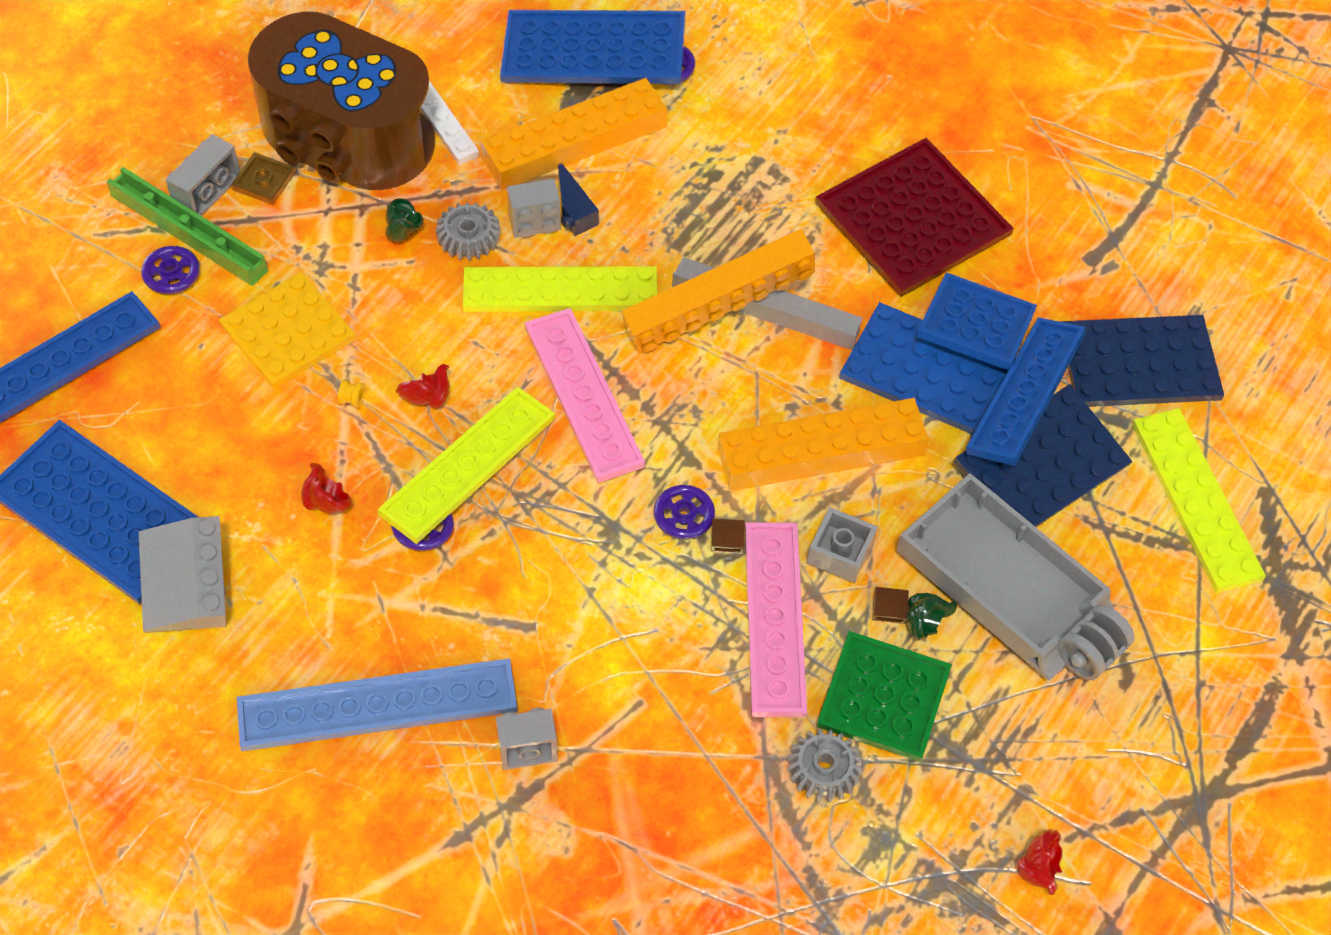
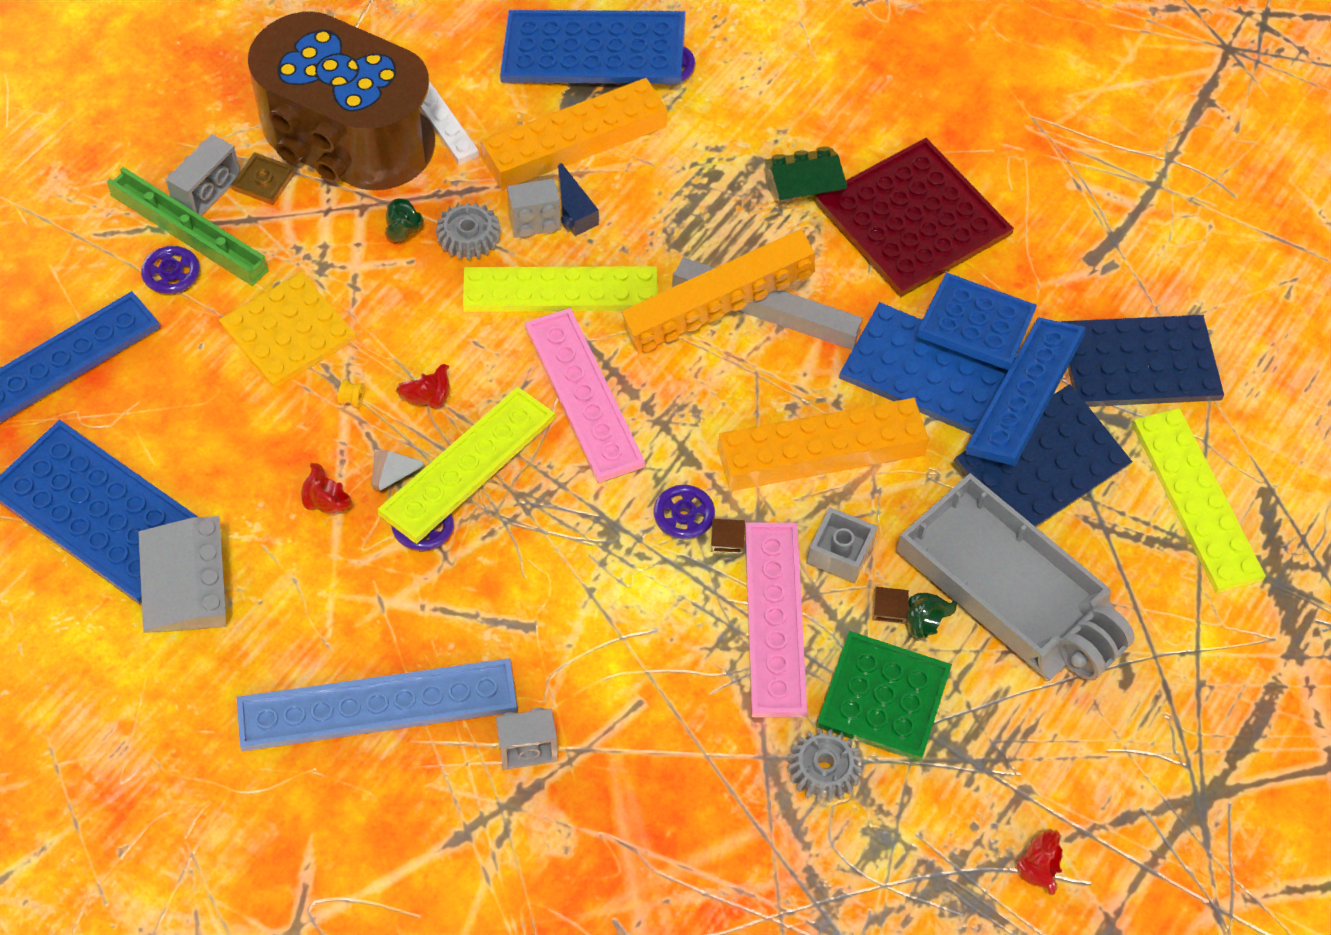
(391, 467): none -> light grey slope
(804, 173): none -> dark green slope

